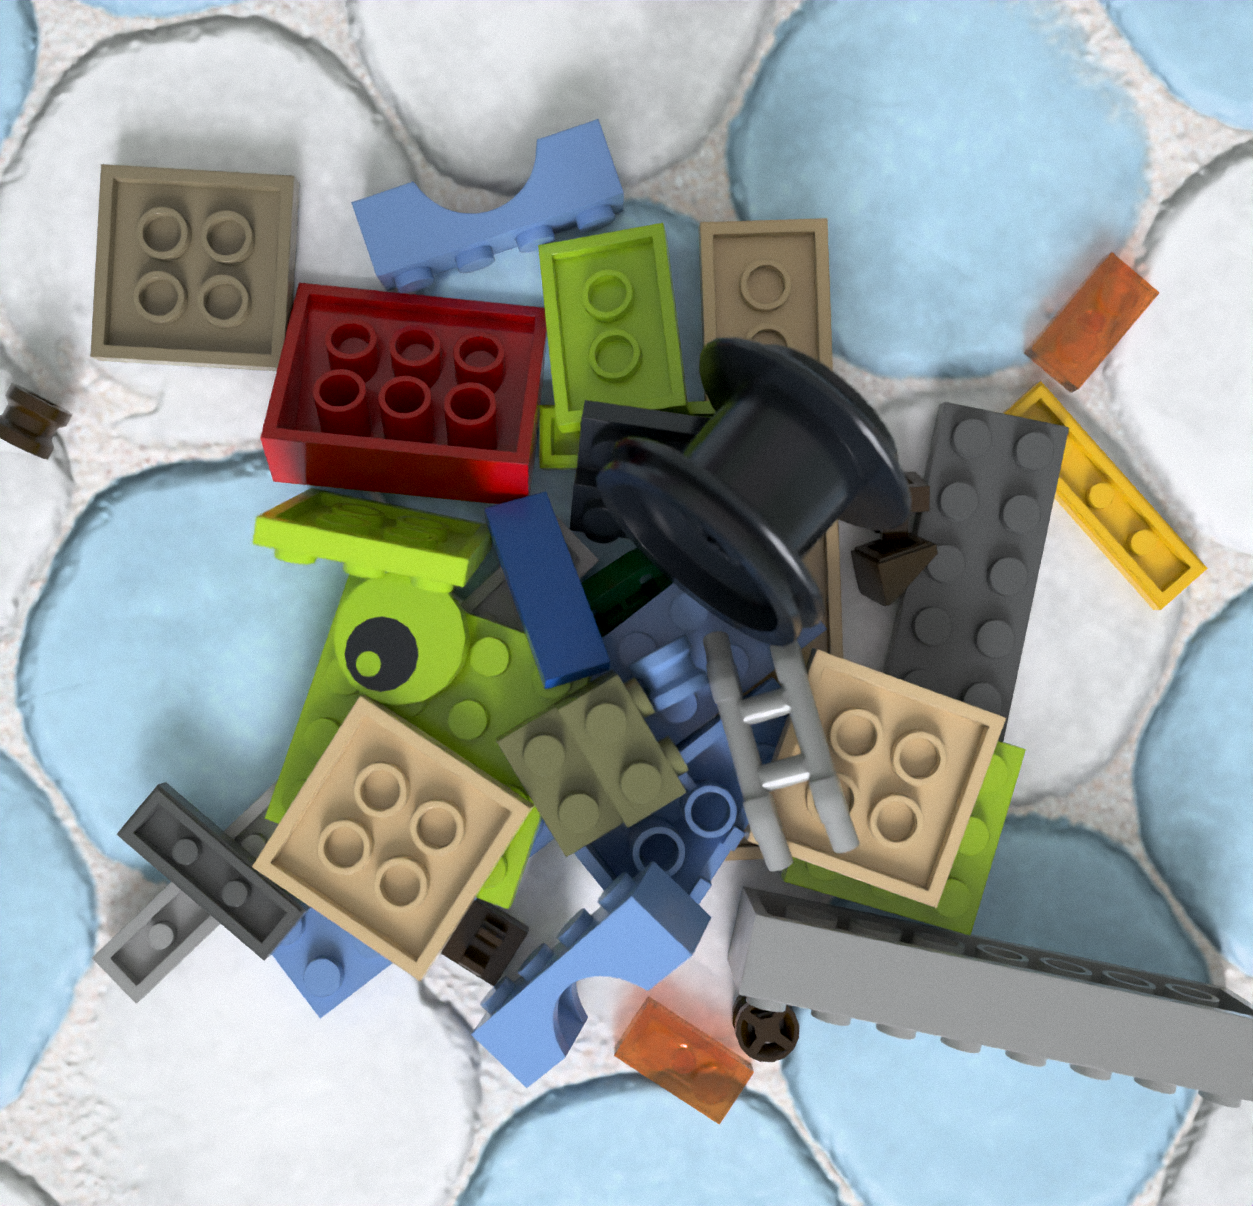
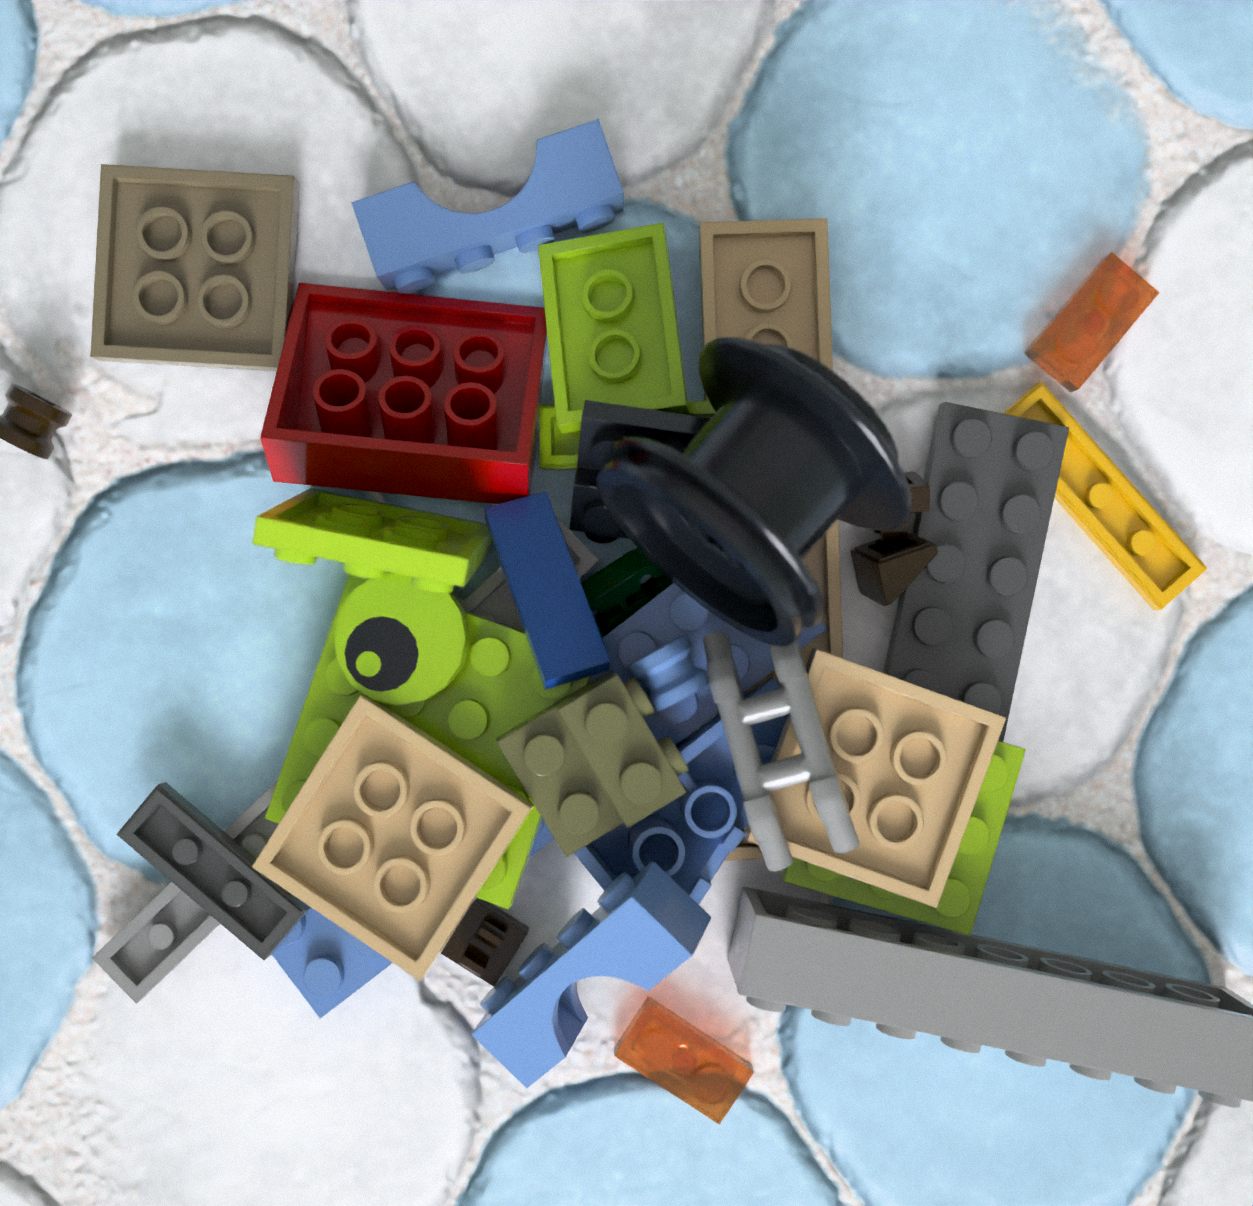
(772, 1034): dark brown wheel -> none

